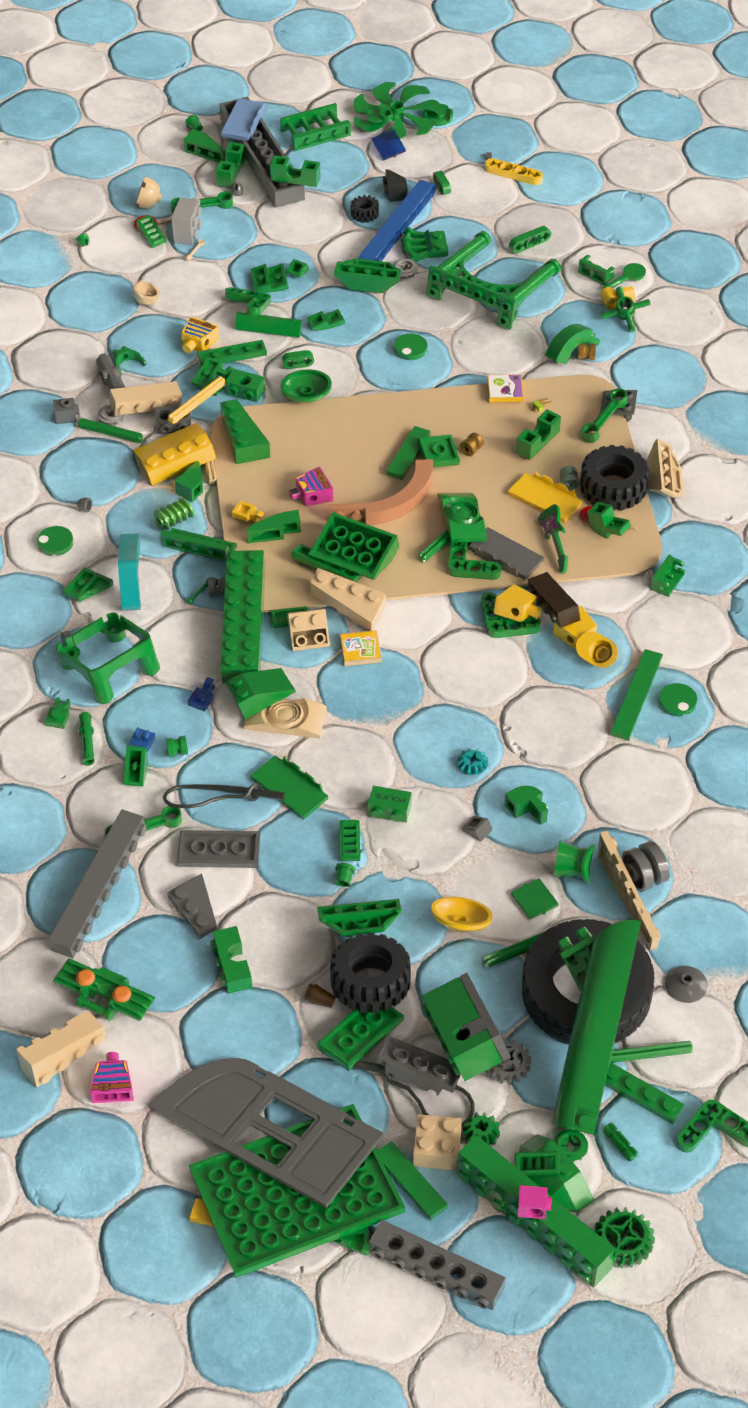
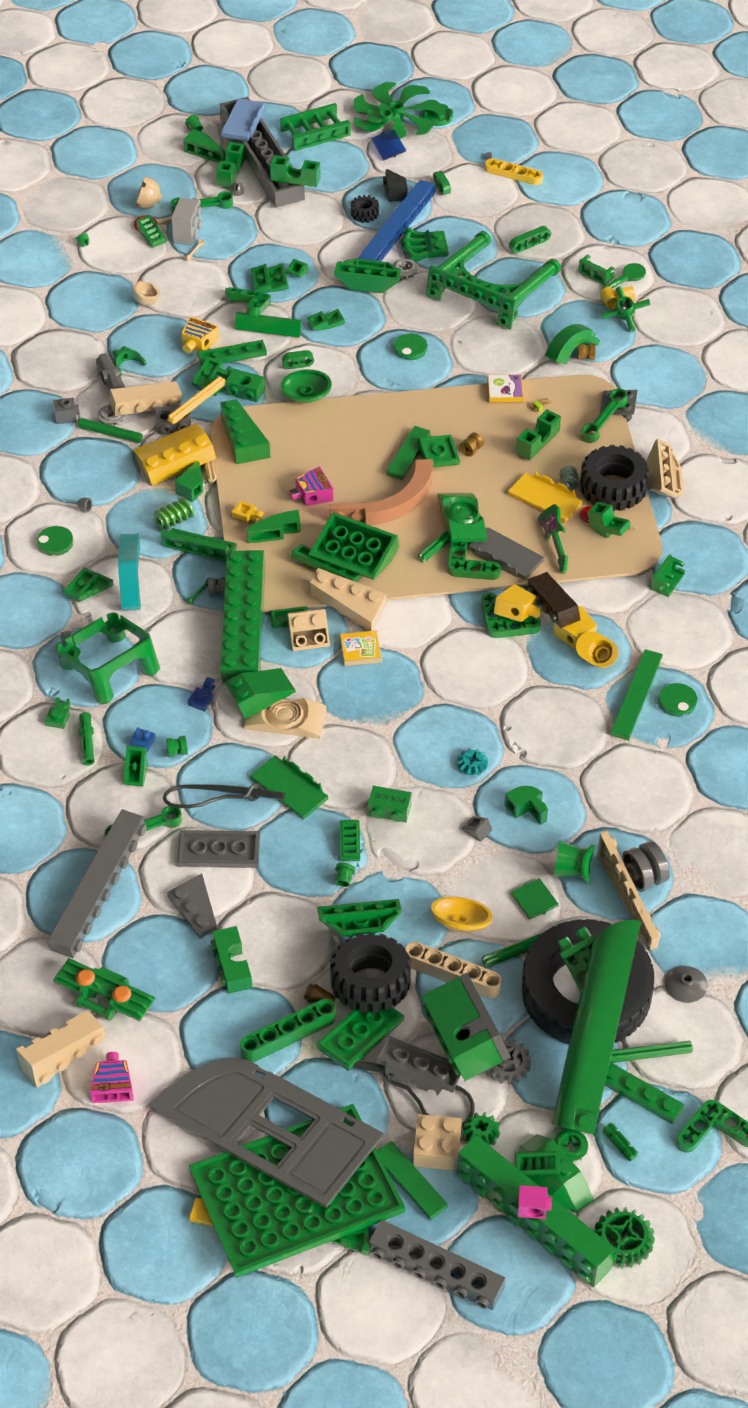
(292, 1022): none -> green beam
(446, 962): none -> tan beam

